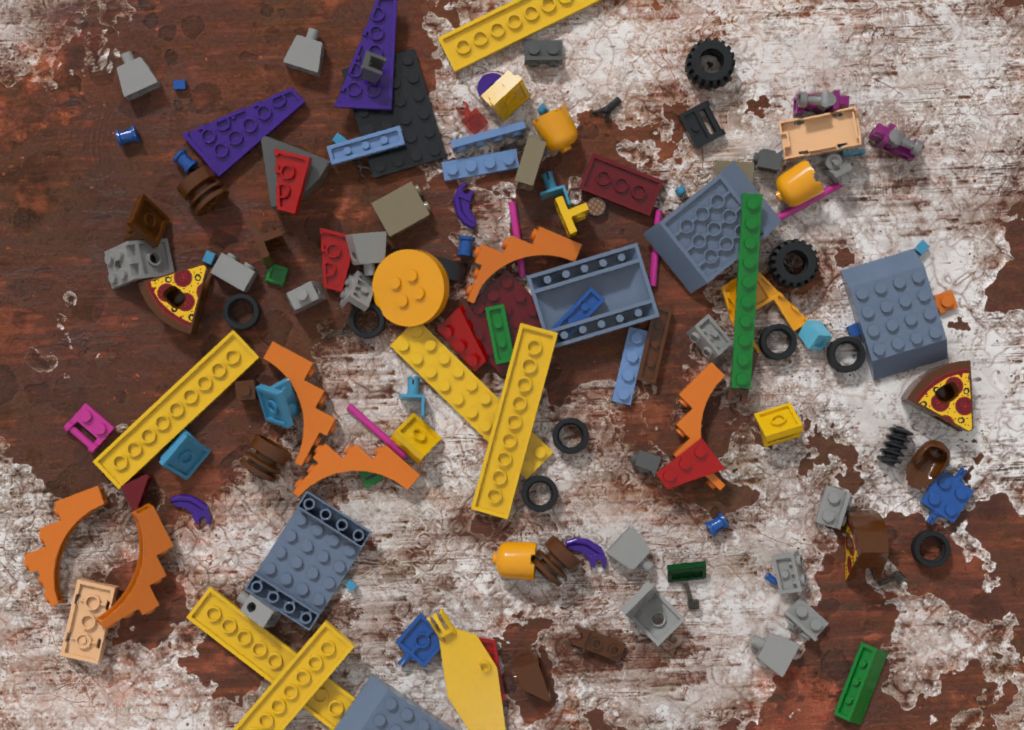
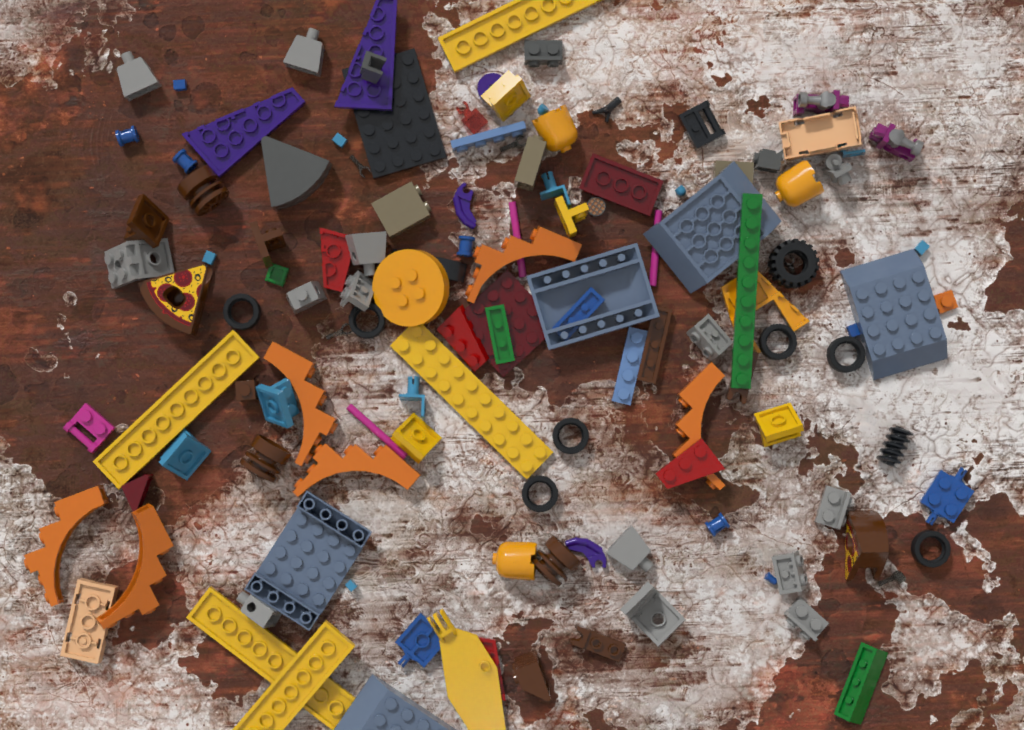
(194, 505): dark purple piece -> none
(234, 272): light grey brick -> none
(291, 179): red wing -> none
(366, 145): medium blue plate -> none
(370, 478): green tile -> none
(480, 165): medium blue plate -> none
(514, 420): yellow plate -> none
(646, 461): dark grey window -> none
(686, 571): dark green plate -> none
(691, 603): clear smoke hand -> none
(713, 48): black tyre -> none
(775, 651): light grey torso -> none
(792, 210): dark pink bar -> none
(814, 335): medium azure panel -> none
(927, 464): reddish brown hair -> none
(944, 394): piece -> none

